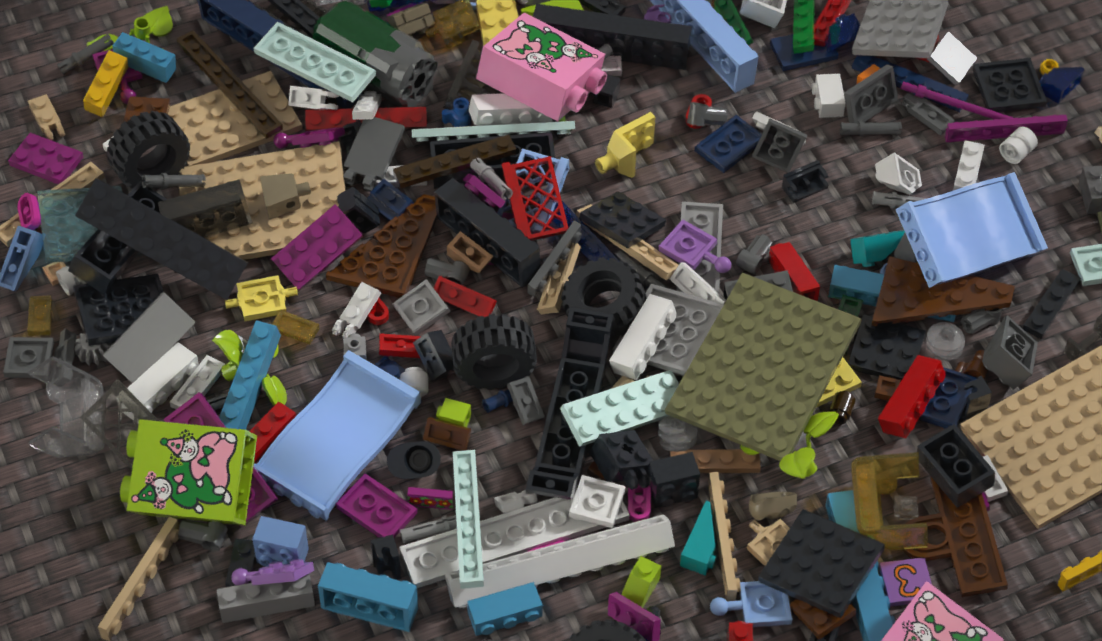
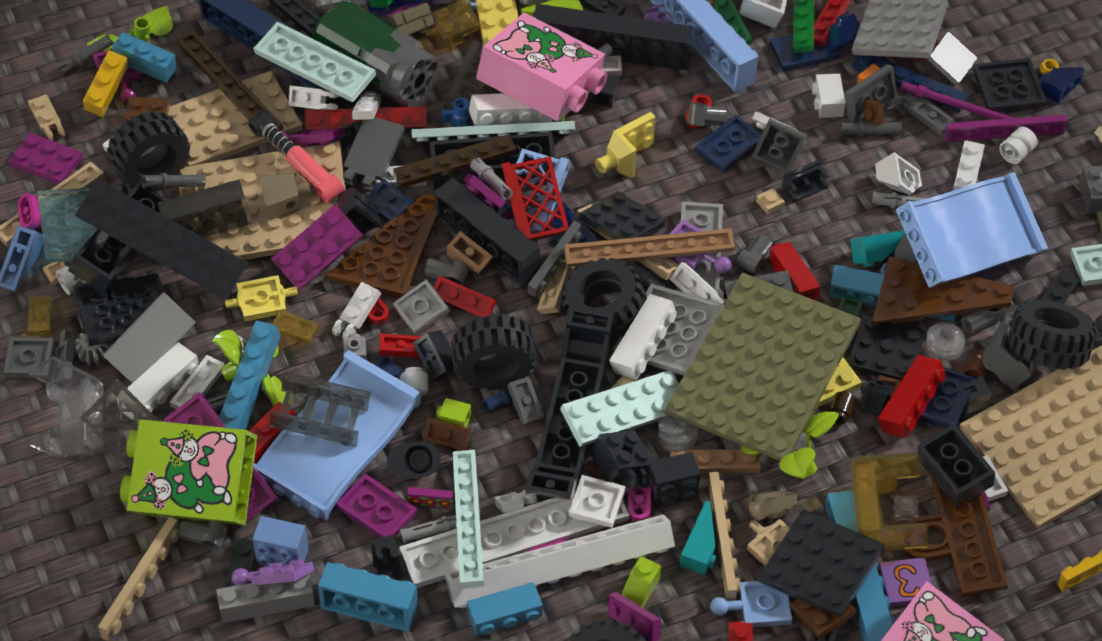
(325, 391): none -> clear smoke fence
(326, 185): none -> coral piece
(651, 247): none -> medium nougat plate
(770, 201): none -> tan plate
(873, 112): none -> reddish brown plate
(875, 397): none -> black bracket
(1052, 334): none -> black tyre

